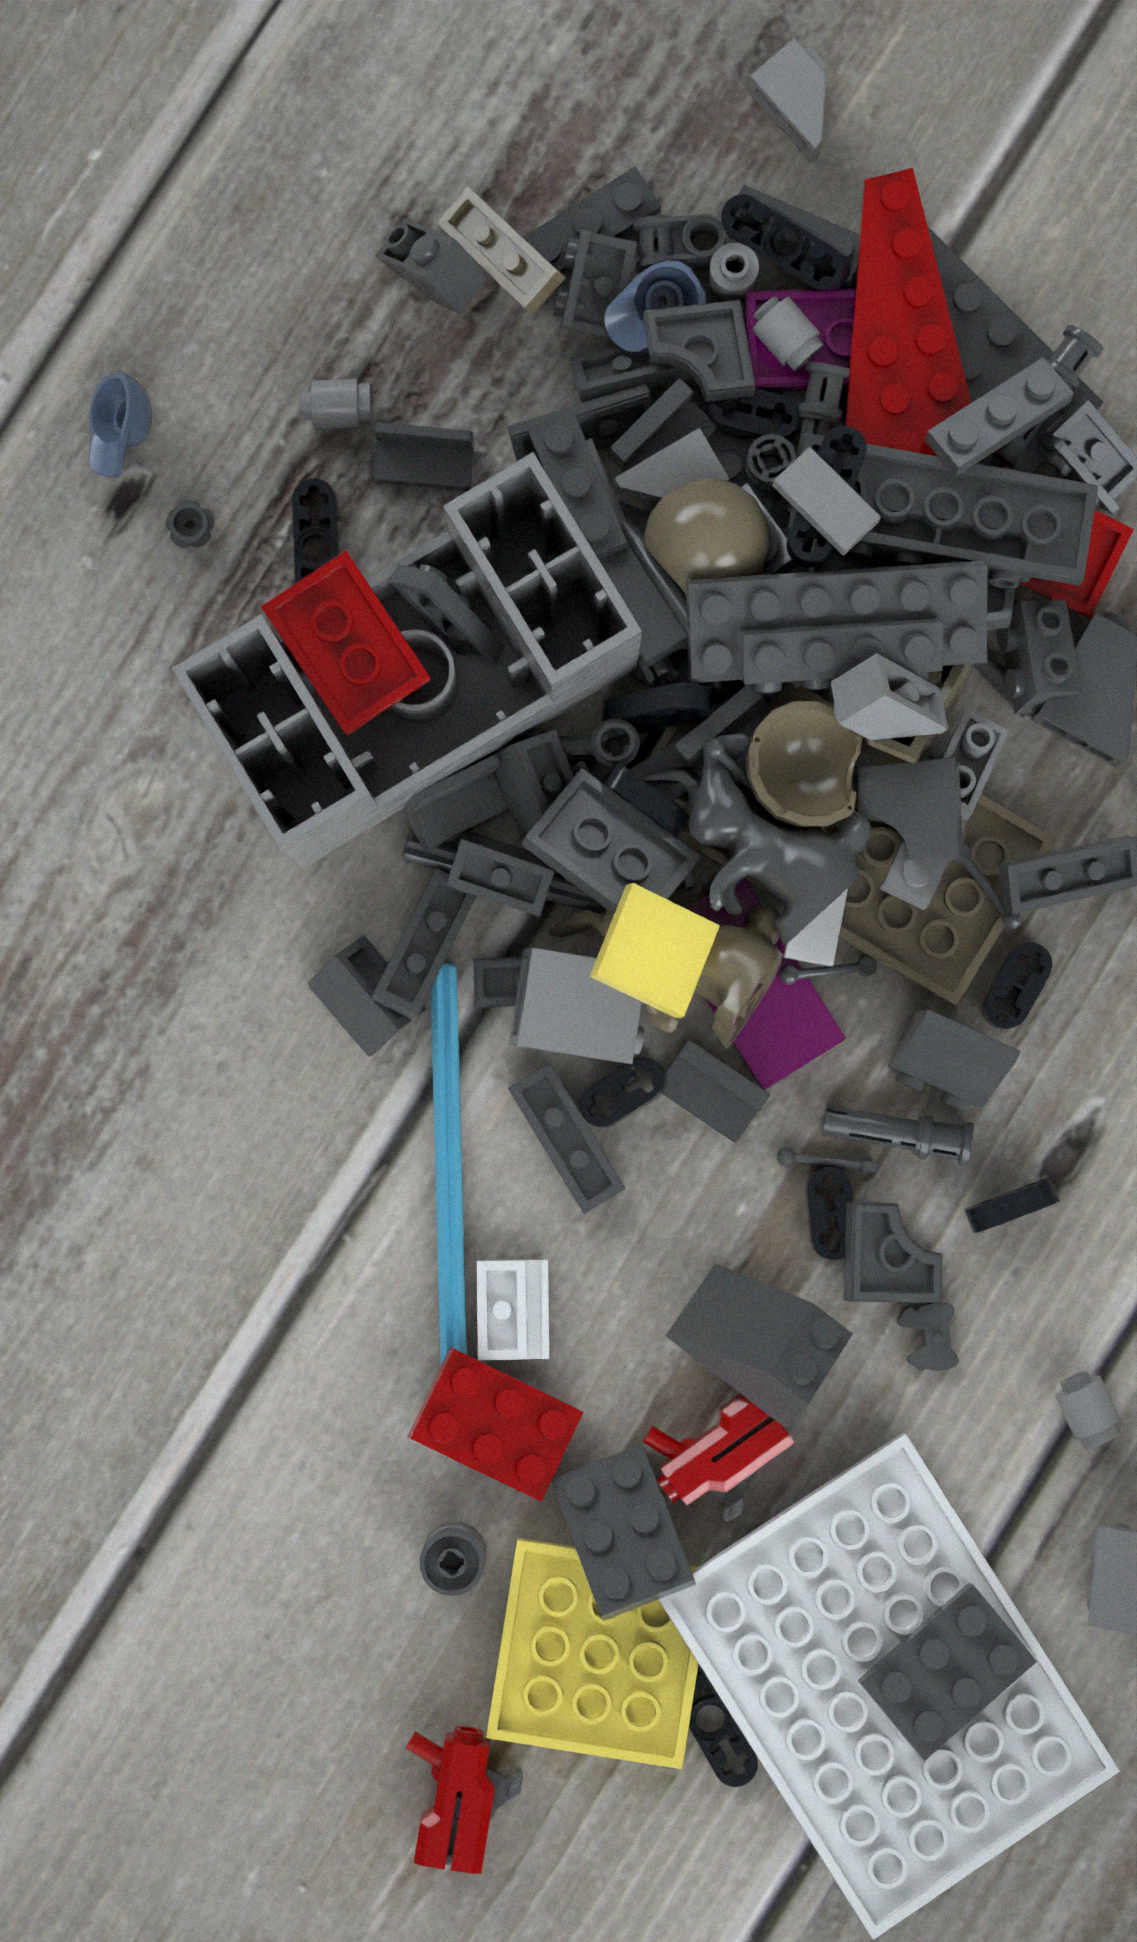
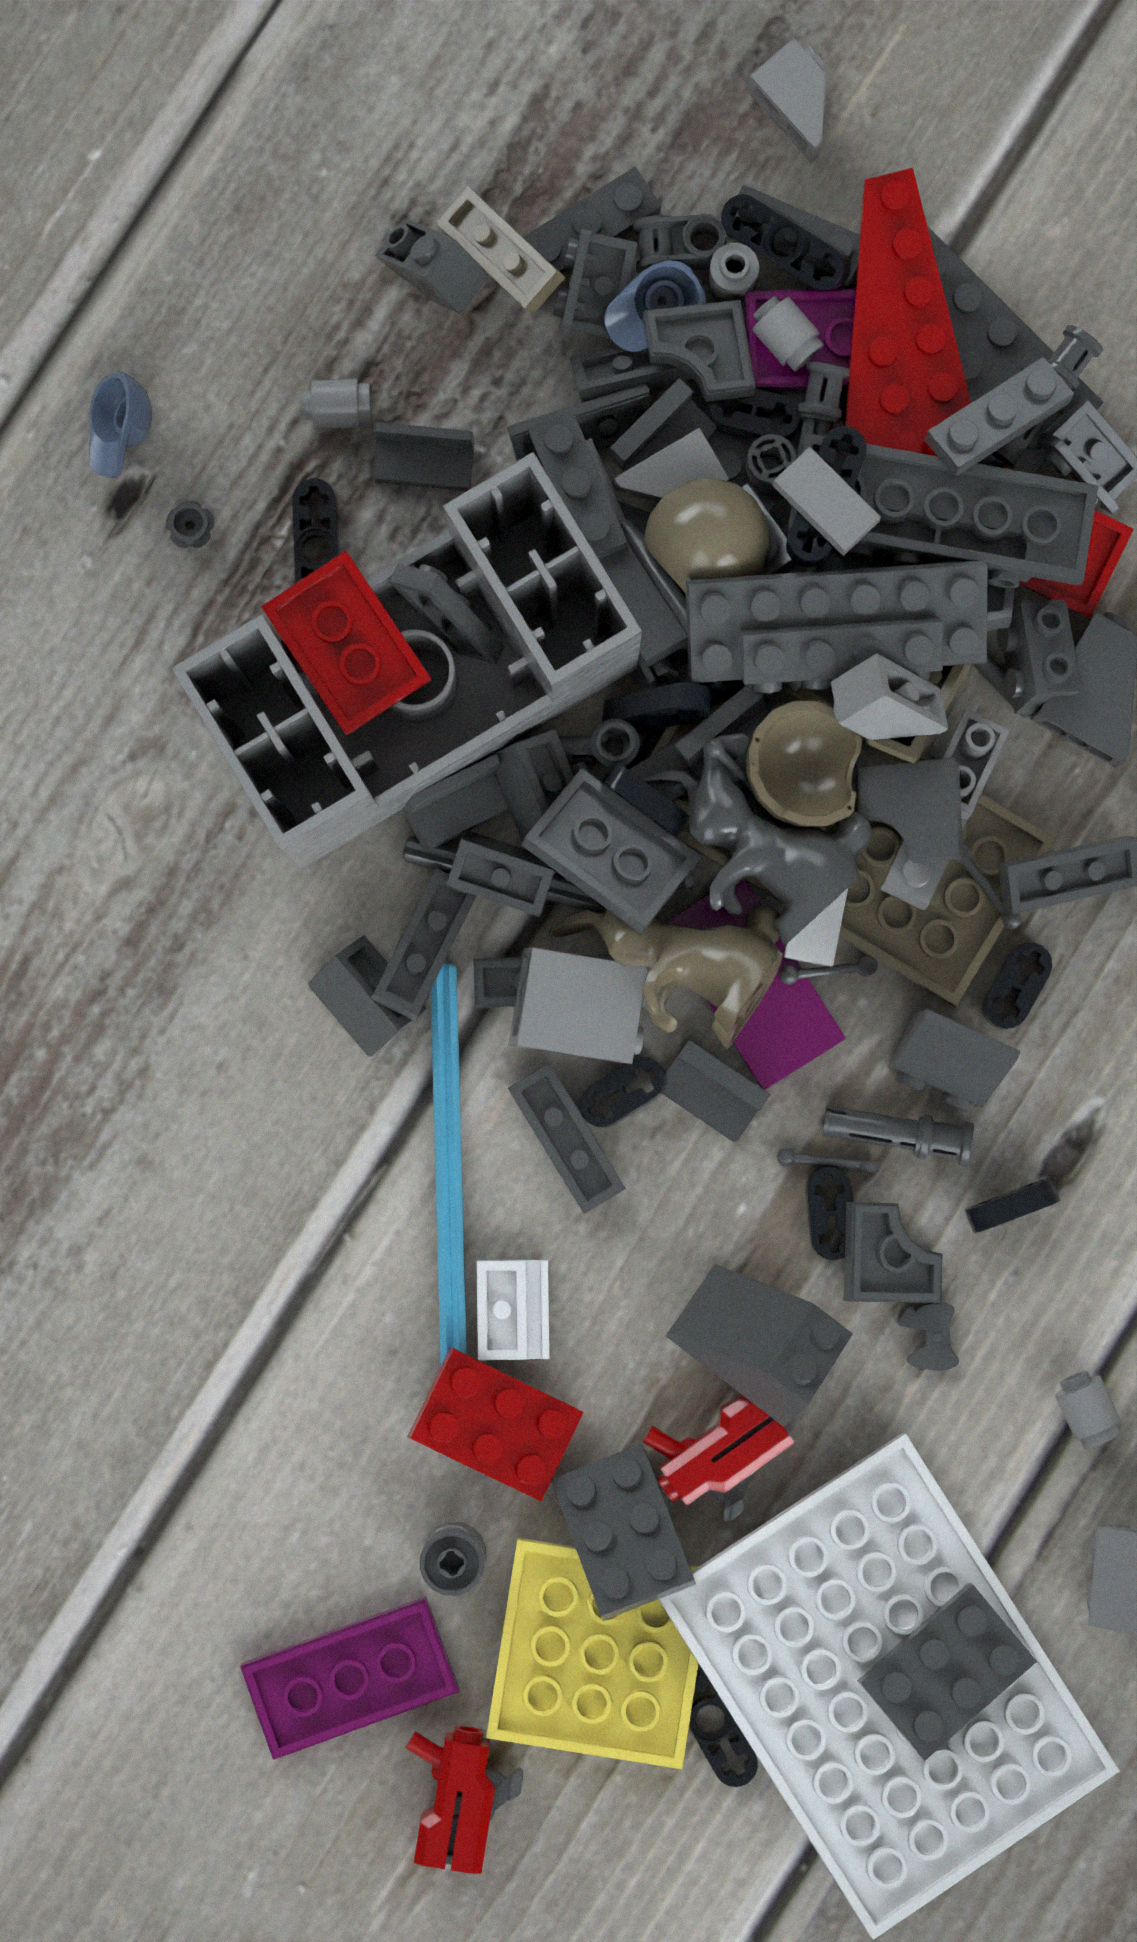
(349, 1678): none -> magenta tile
(654, 950): light yellow tile -> none

